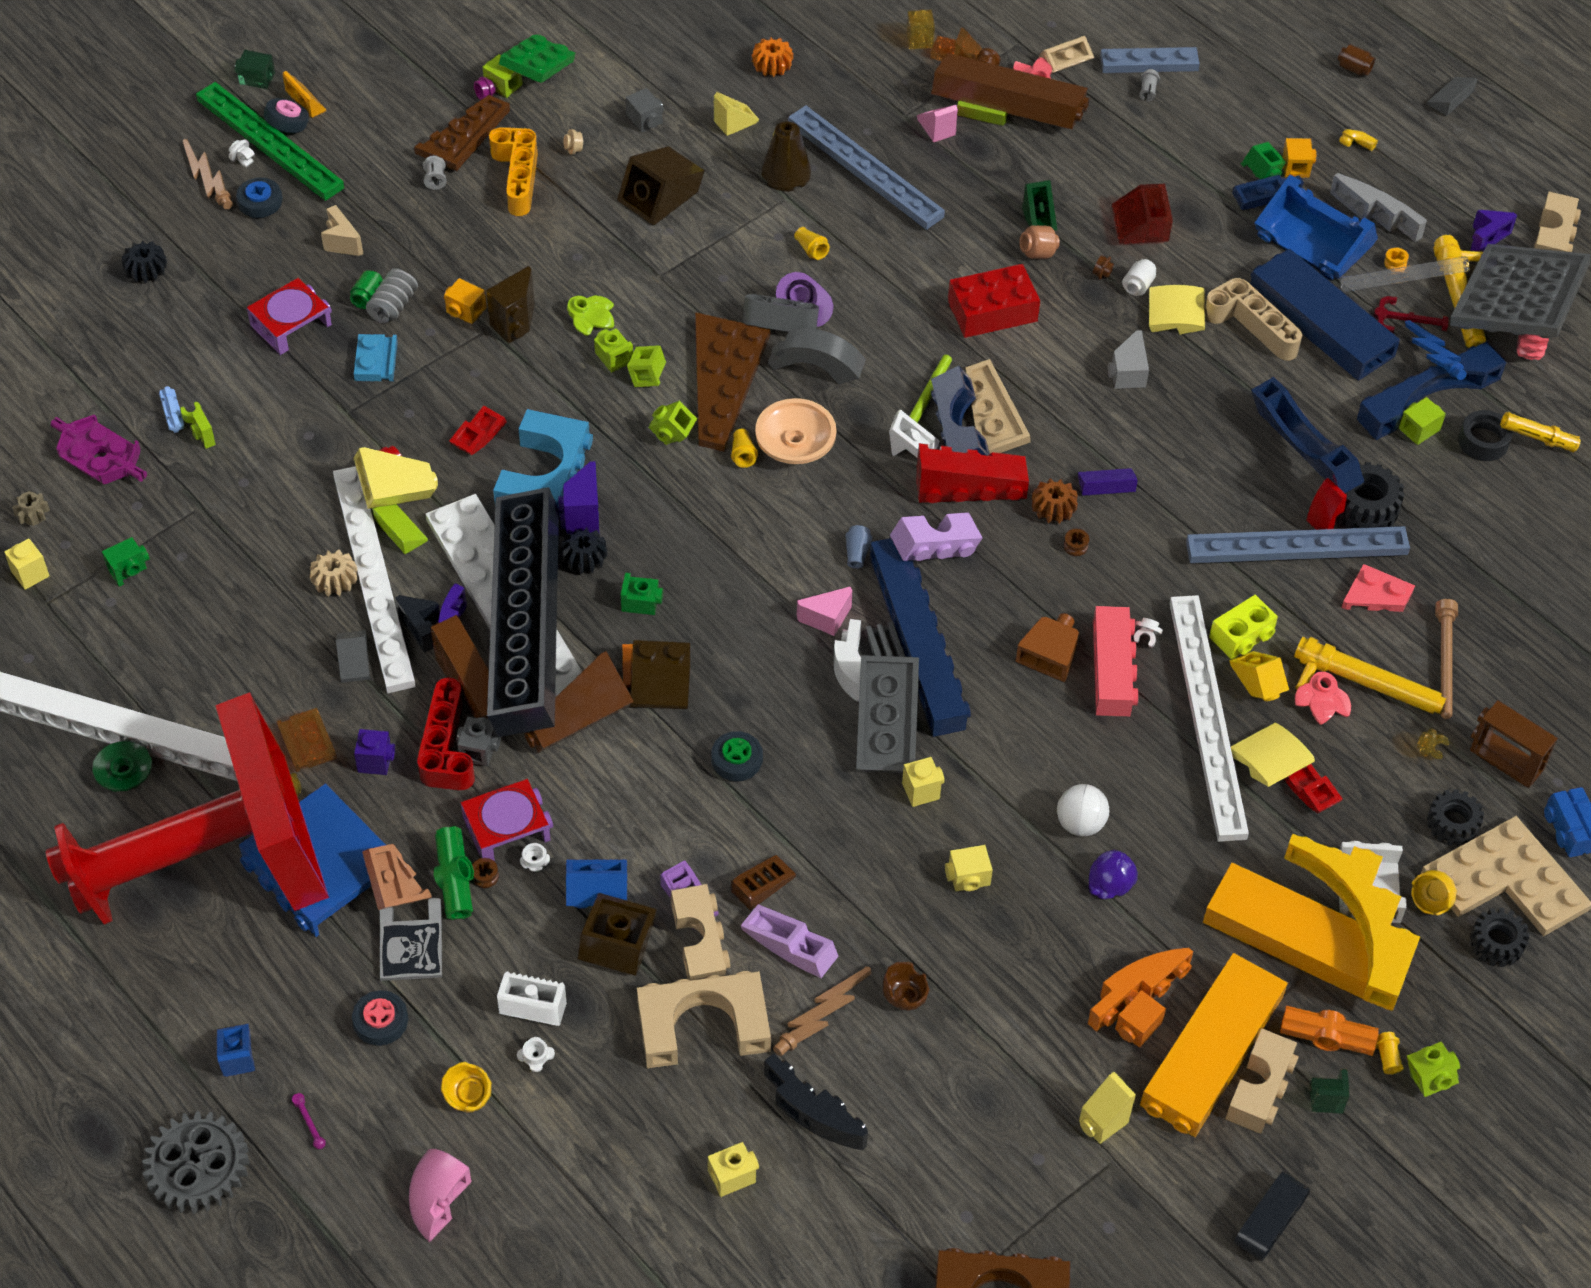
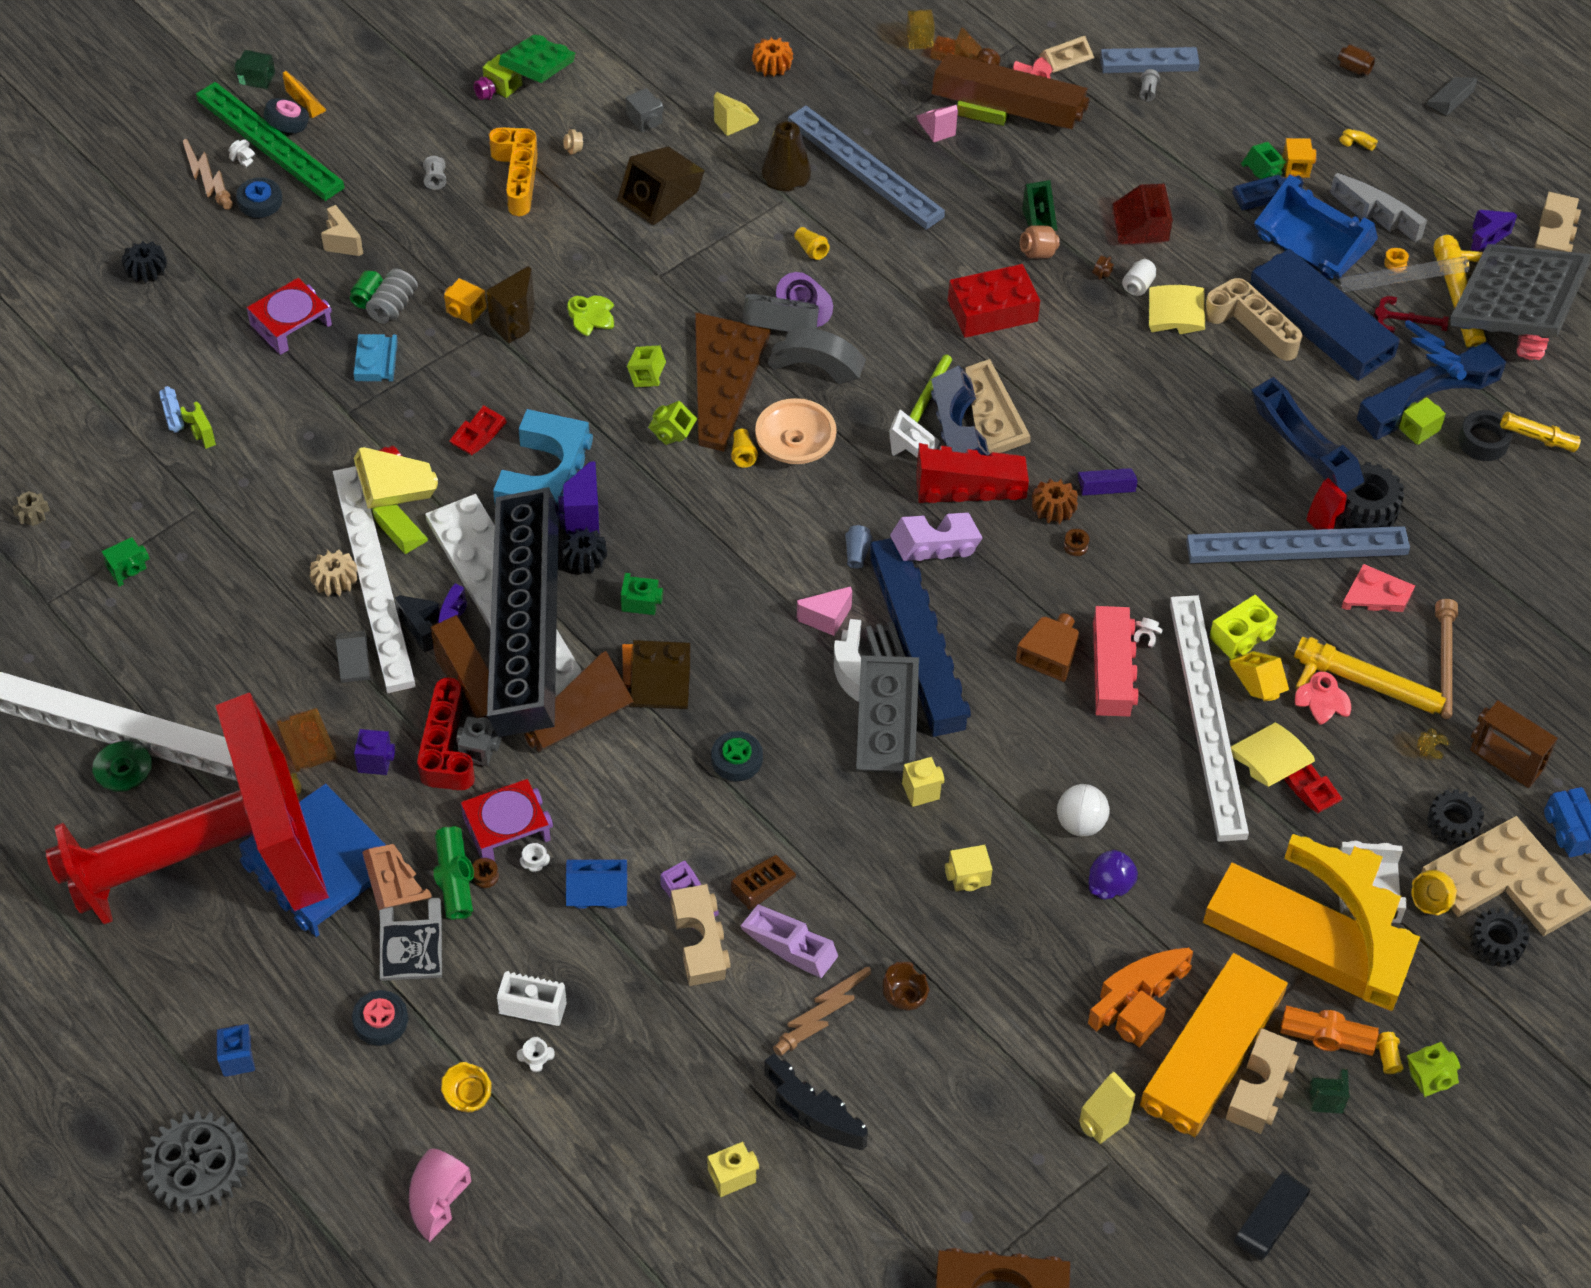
(26, 563): light yellow brick -> none
(86, 438): magenta plate -> none
(299, 1101): magenta hinge -> none
(464, 134): reddish brown wing -> none
(610, 344): lime brick -> none
(616, 934): dark brown slope -> none
(735, 994): tan arch -> none
(1130, 363): light grey slope -> none

